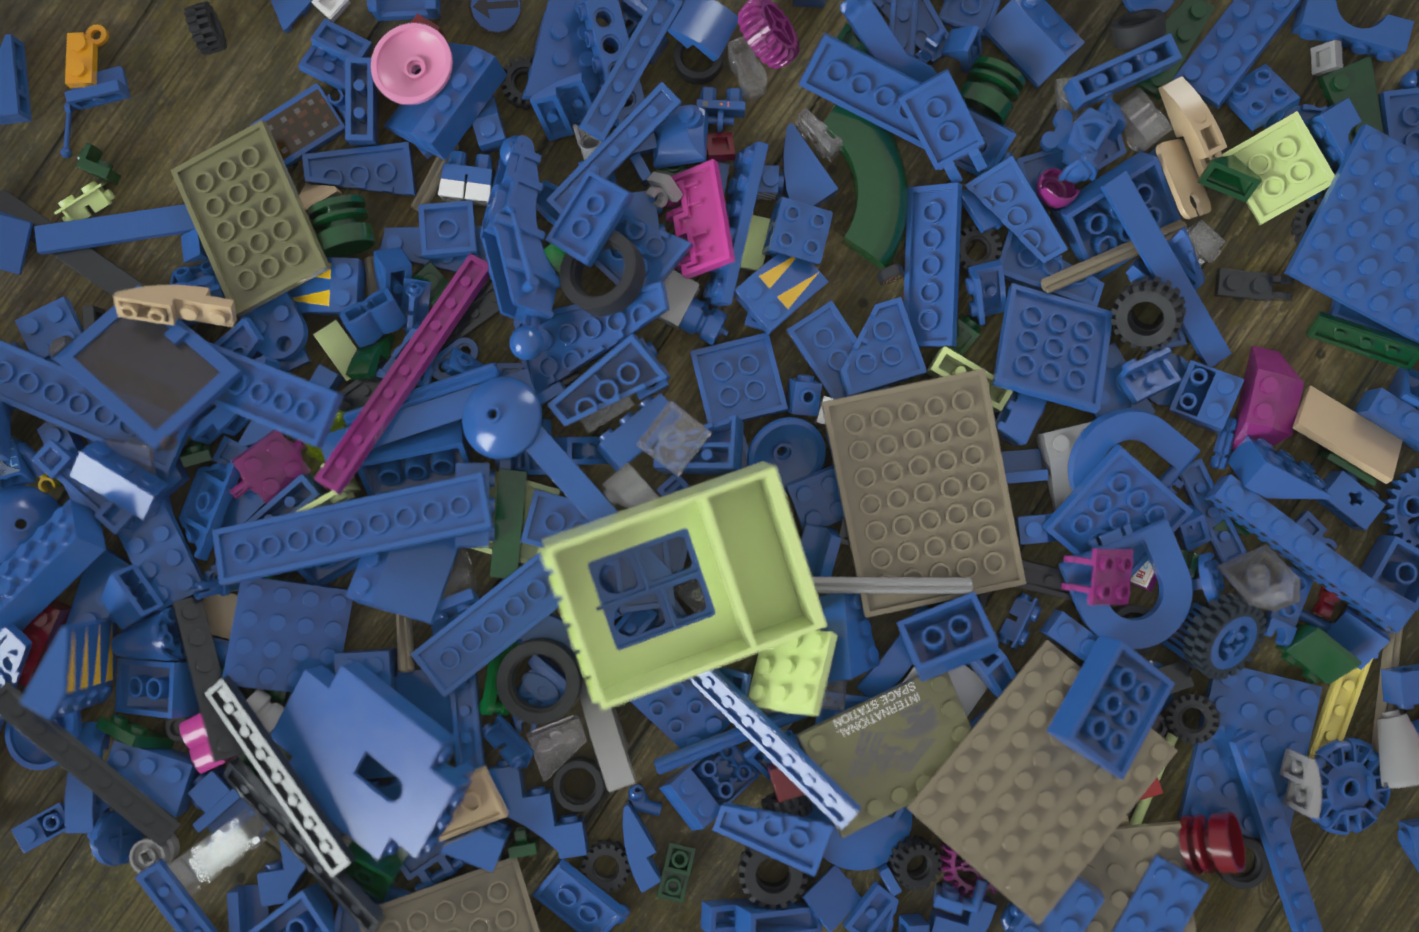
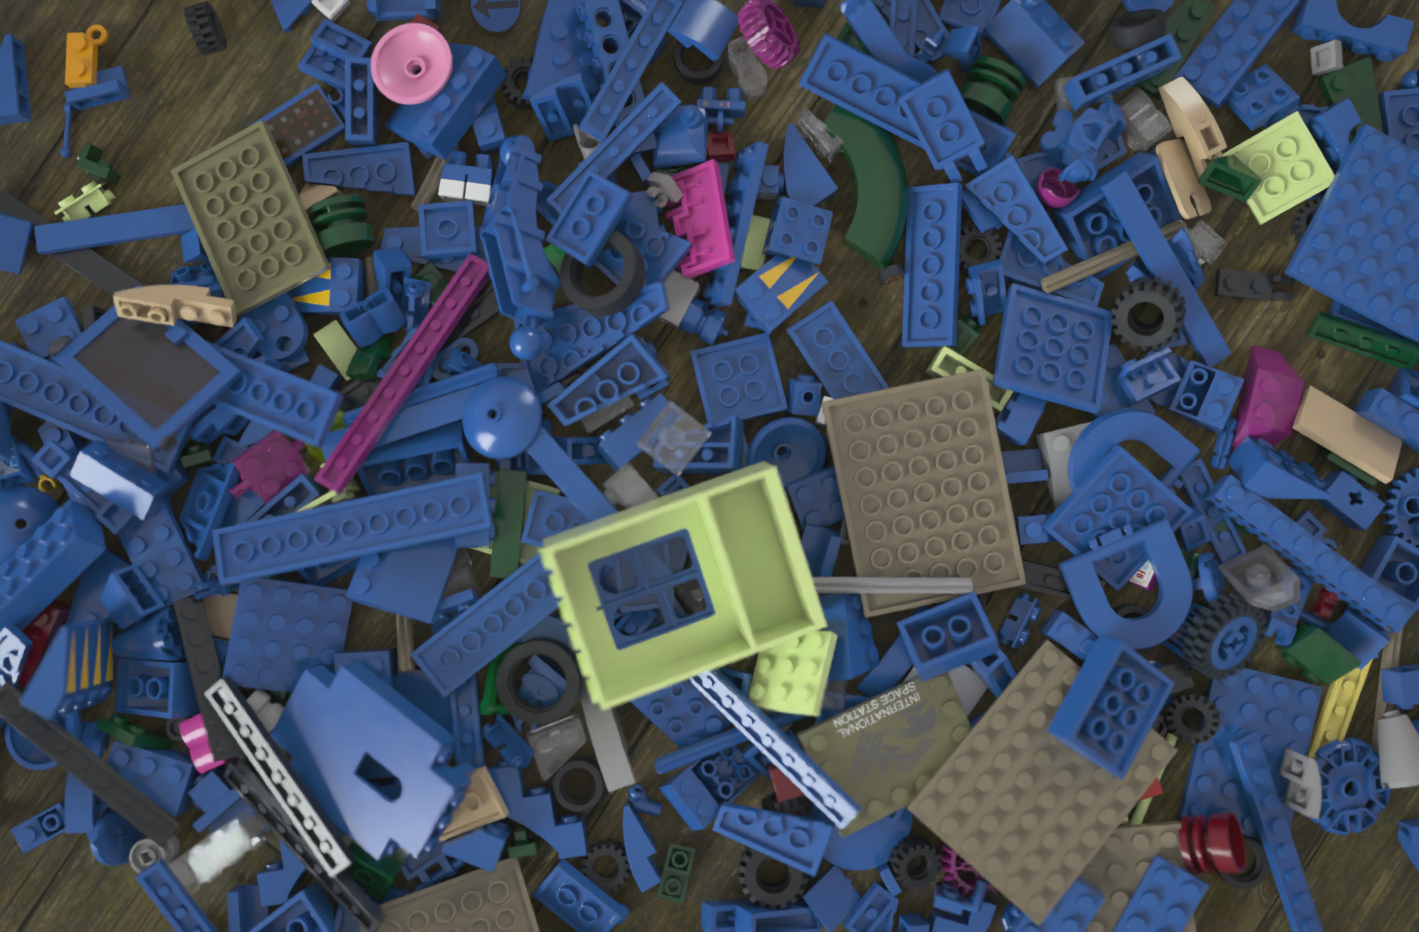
(883, 351): blue plate -> none
(1109, 577): magenta plate -> none

